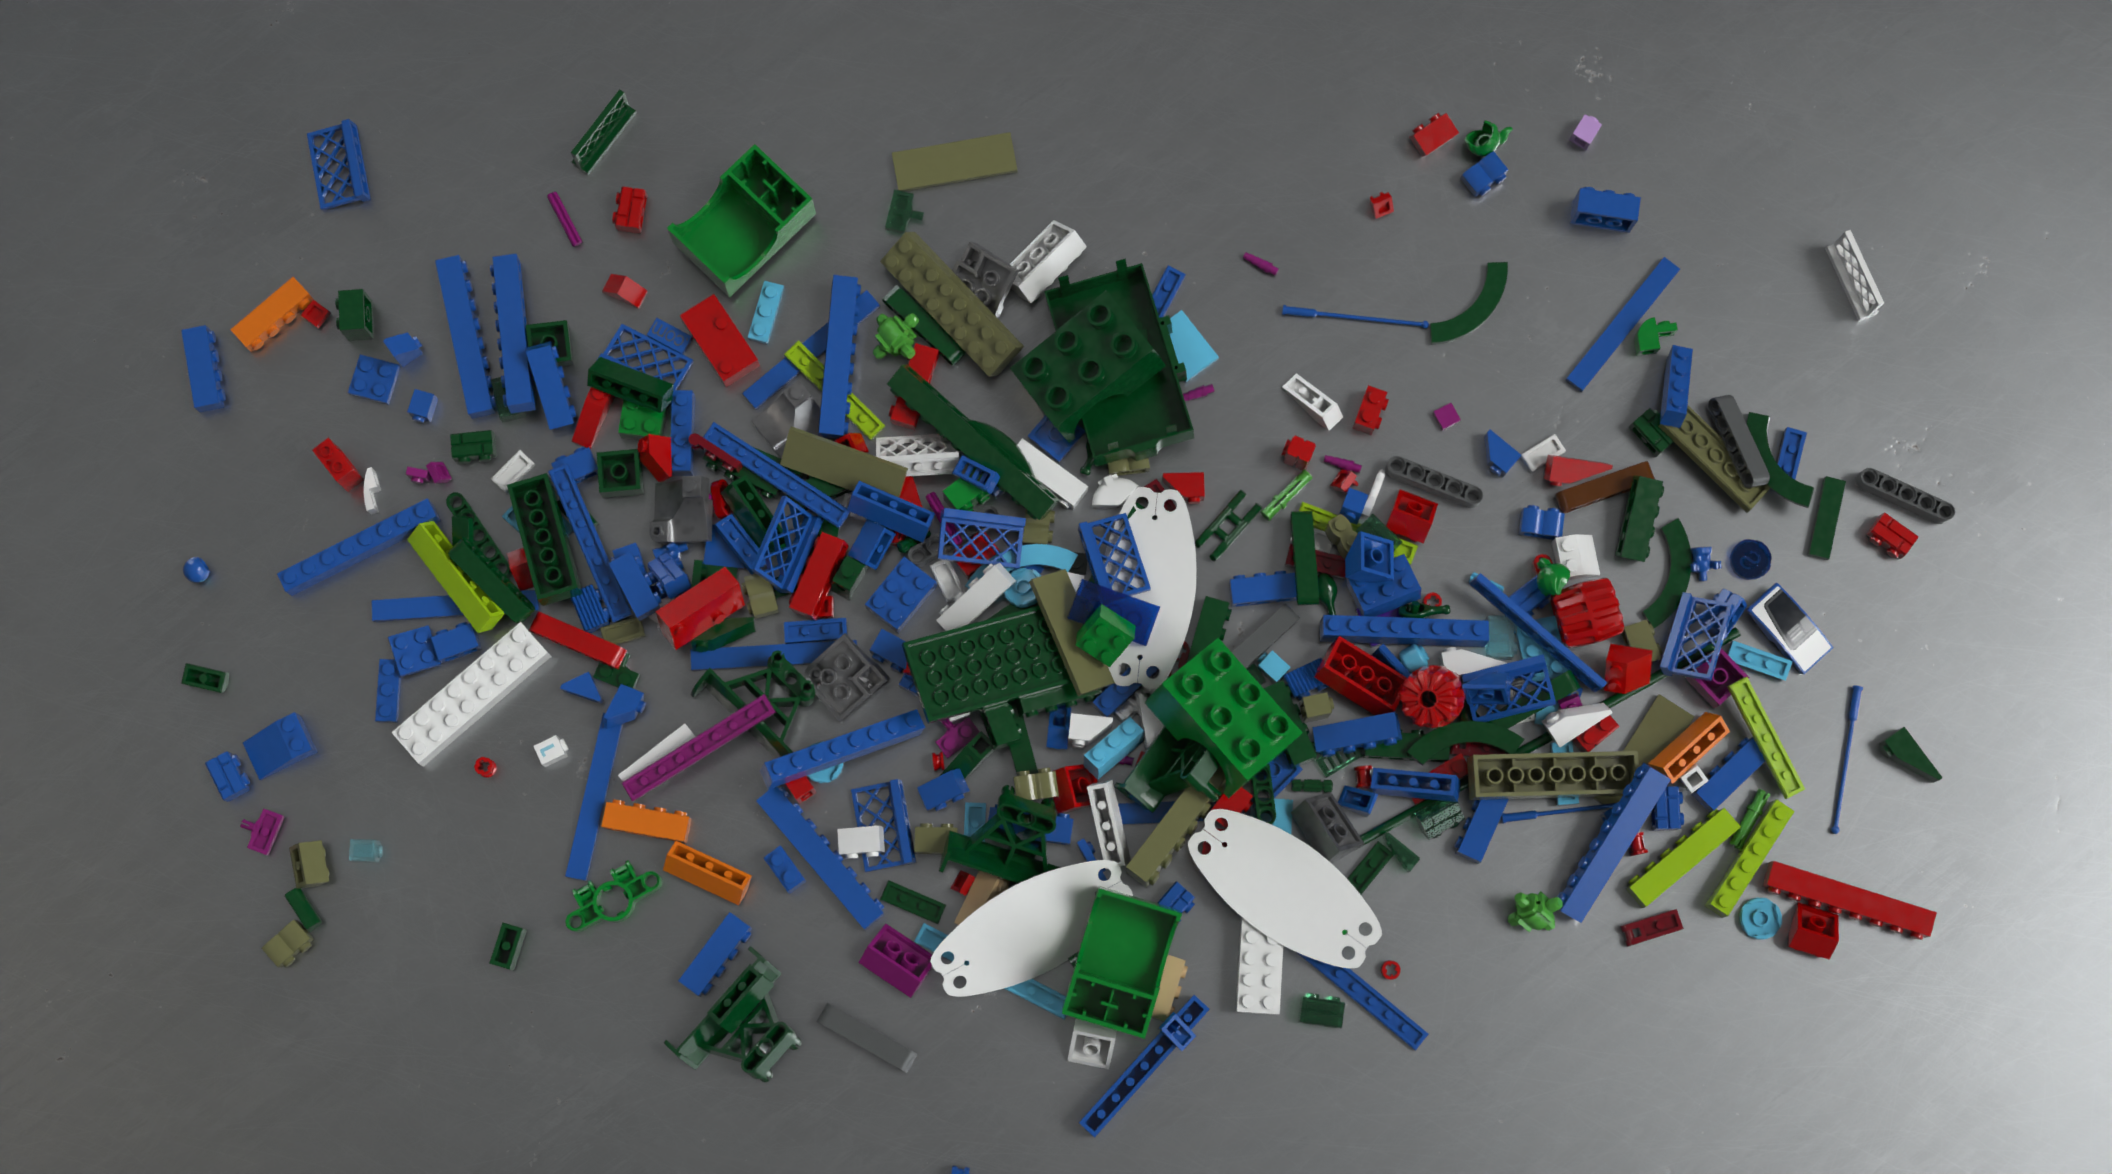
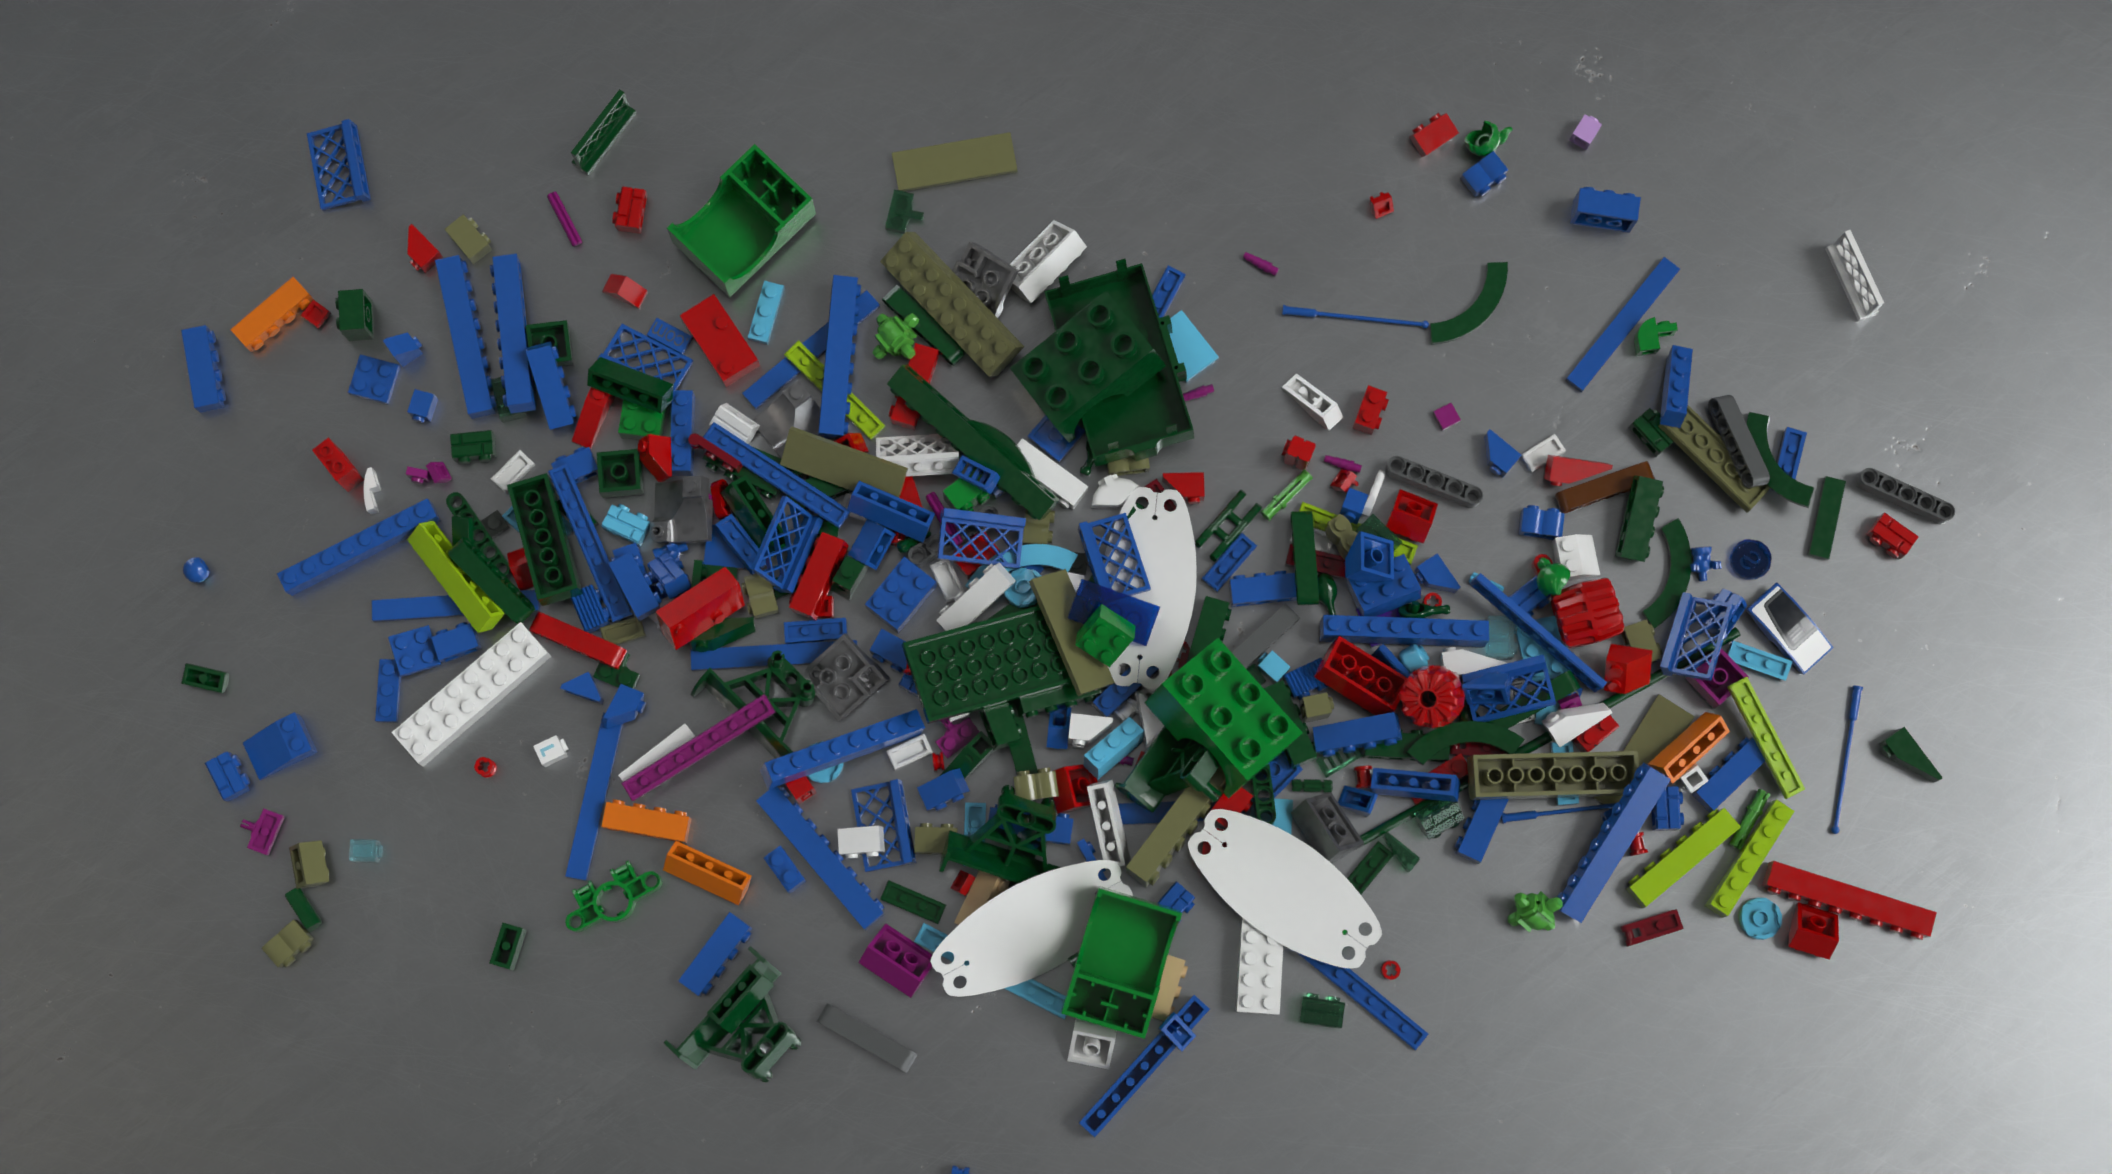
(421, 250): none -> red slope
(468, 239): none -> olive brick
(495, 524): none -> pearl dark grey plate
(626, 525): none -> medium azure brick
(735, 422): none -> white brick
(909, 752): none -> white tile
(1229, 562): none -> blue tile
(1436, 575): none -> blue slope

